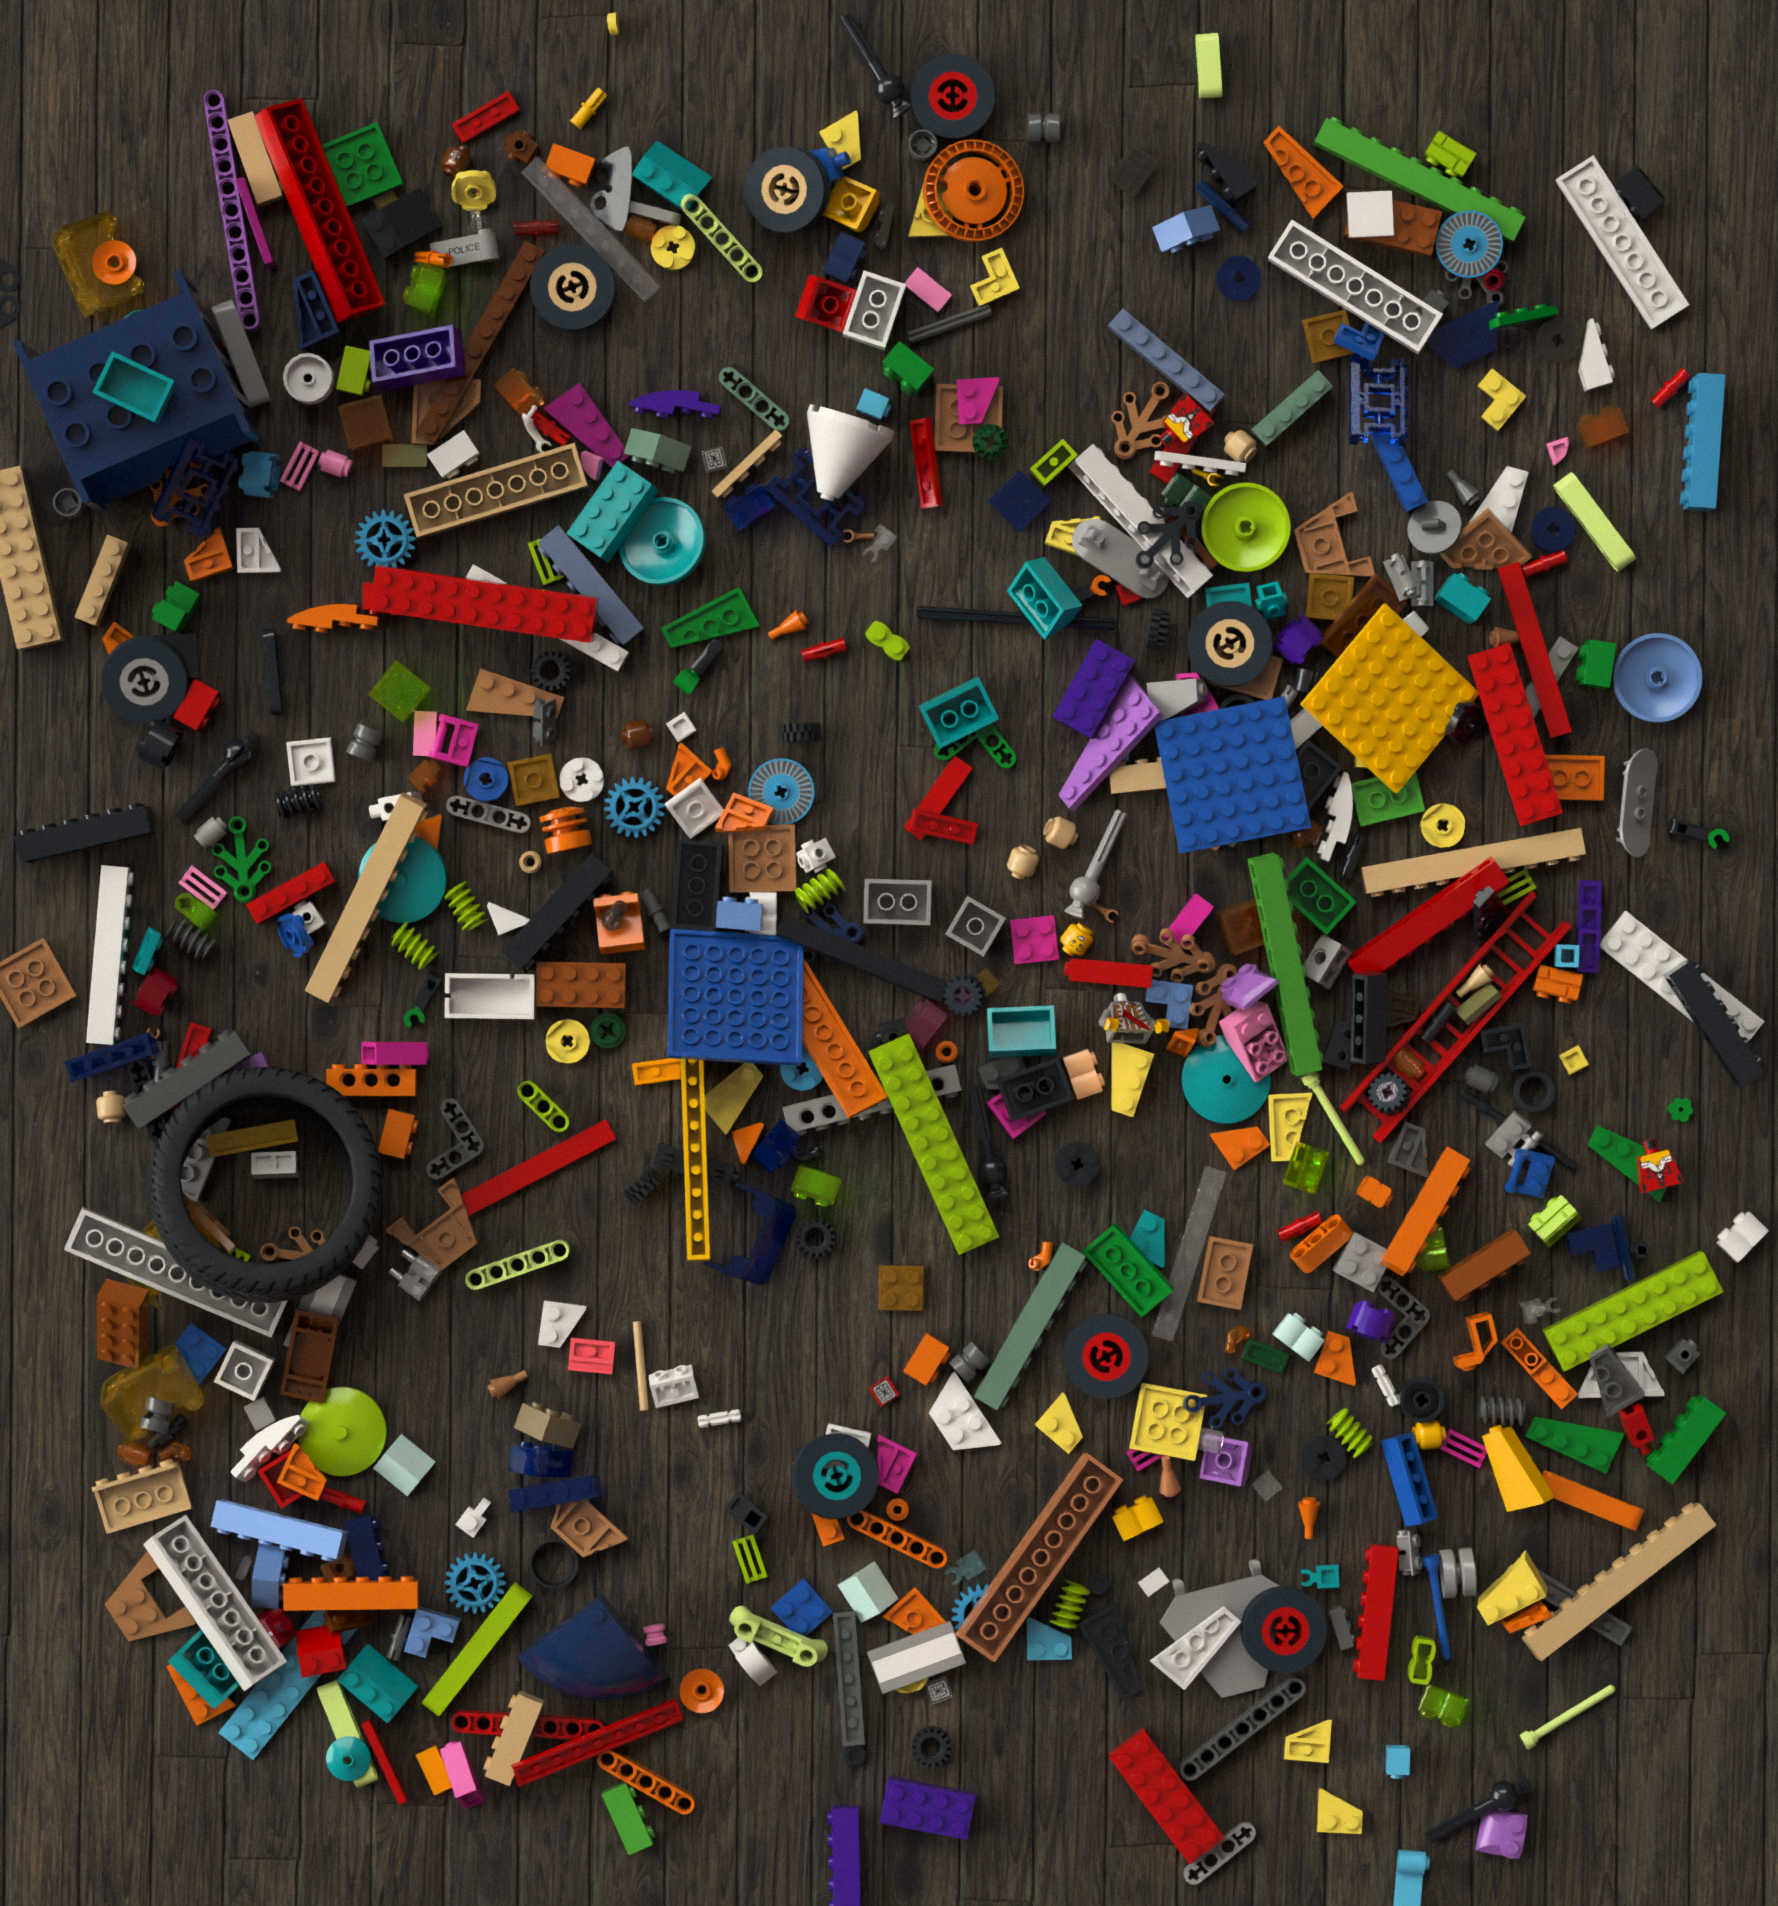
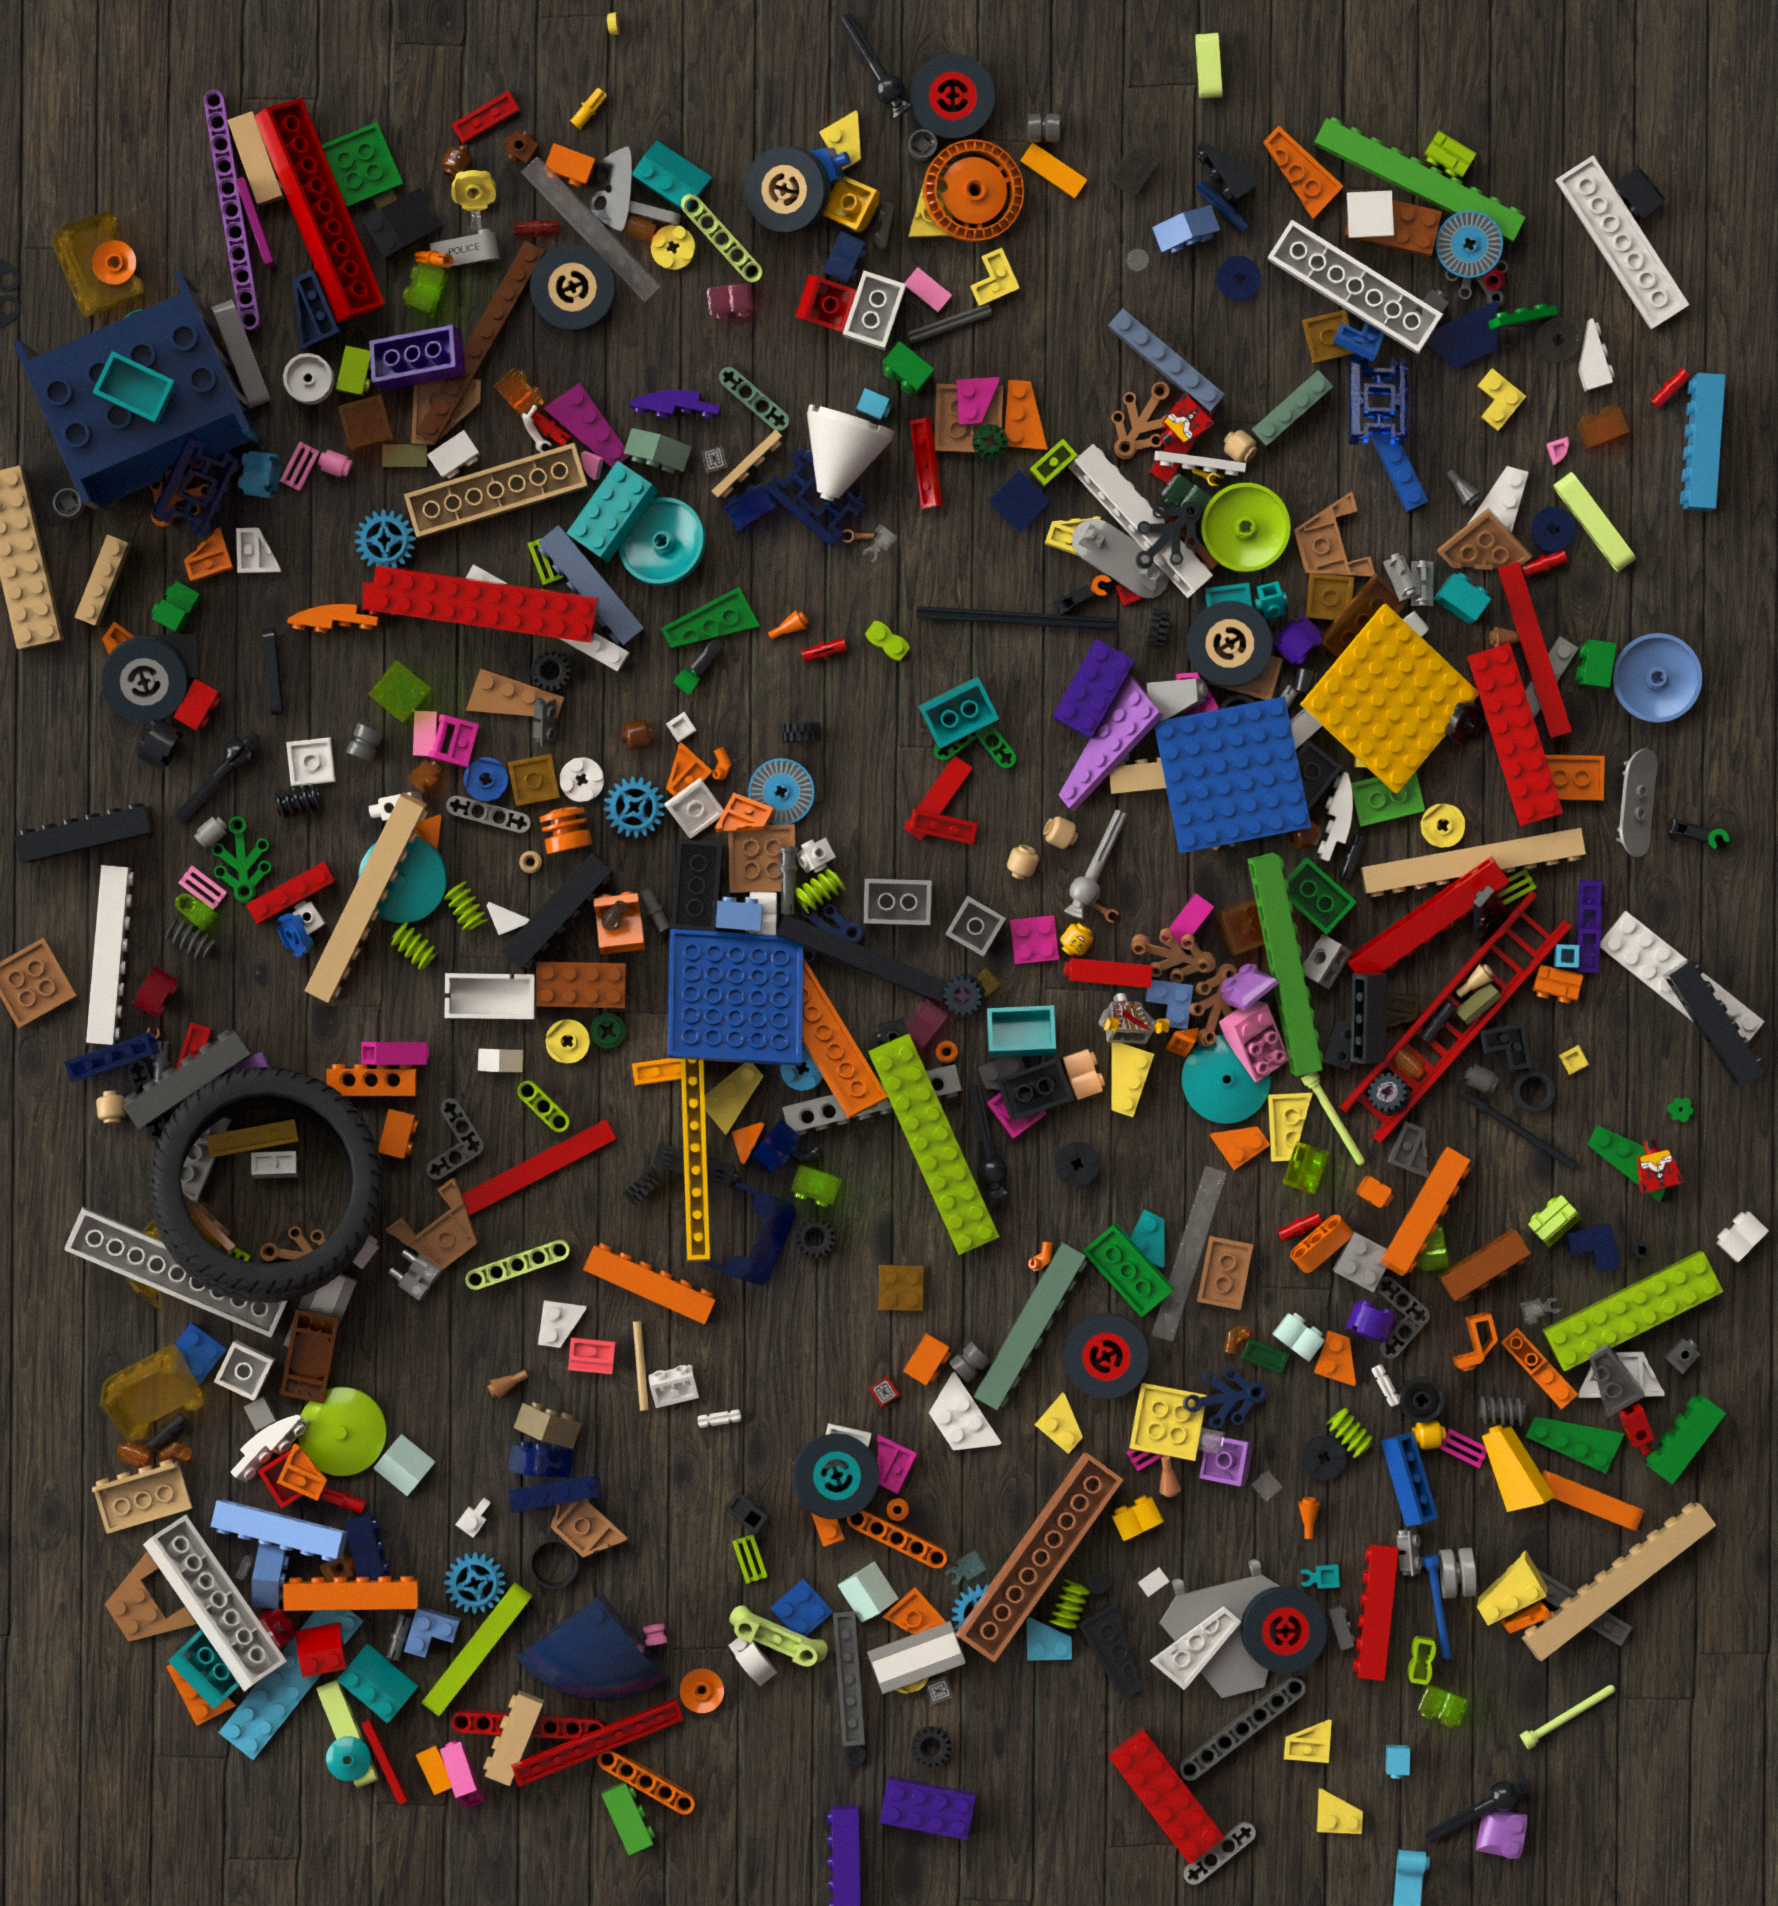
(122, 1324): dark orange brick -> none
(150, 943): teal plate -> none
(157, 1415): dark grey wheel -> none
(346, 1620): reddish brown plate -> none
(423, 999): black piece -> none
(500, 1060): none -> white slope
(649, 1283): none -> orange brick
(729, 300): none -> clear pink brick
(787, 868): none -> dark grey pin
(1022, 417): none -> orange wing
(1044, 597): teal slope -> none
(1053, 170): none -> light orange tile
(1137, 260): none -> clear tile
(1434, 527): shield -> none
(1510, 1133): light grey plate -> none
(1536, 1176): blue plate -> none
(1623, 1247): dark blue axle -> none

